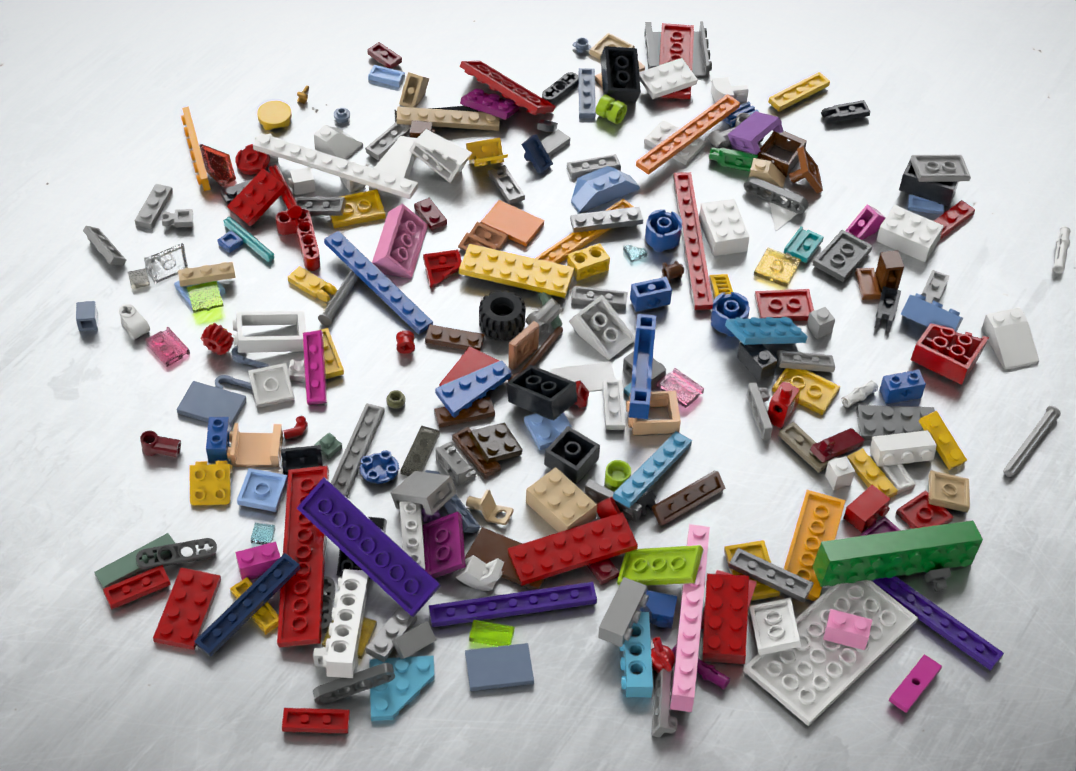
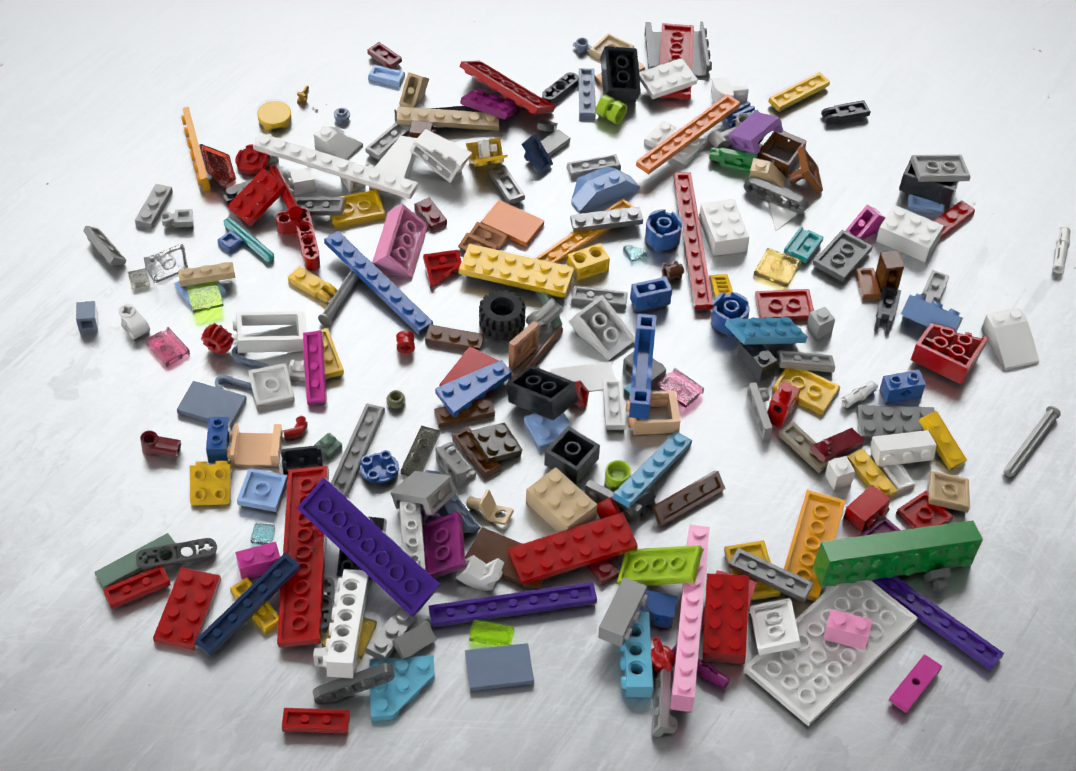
(485, 149): none -> white tile

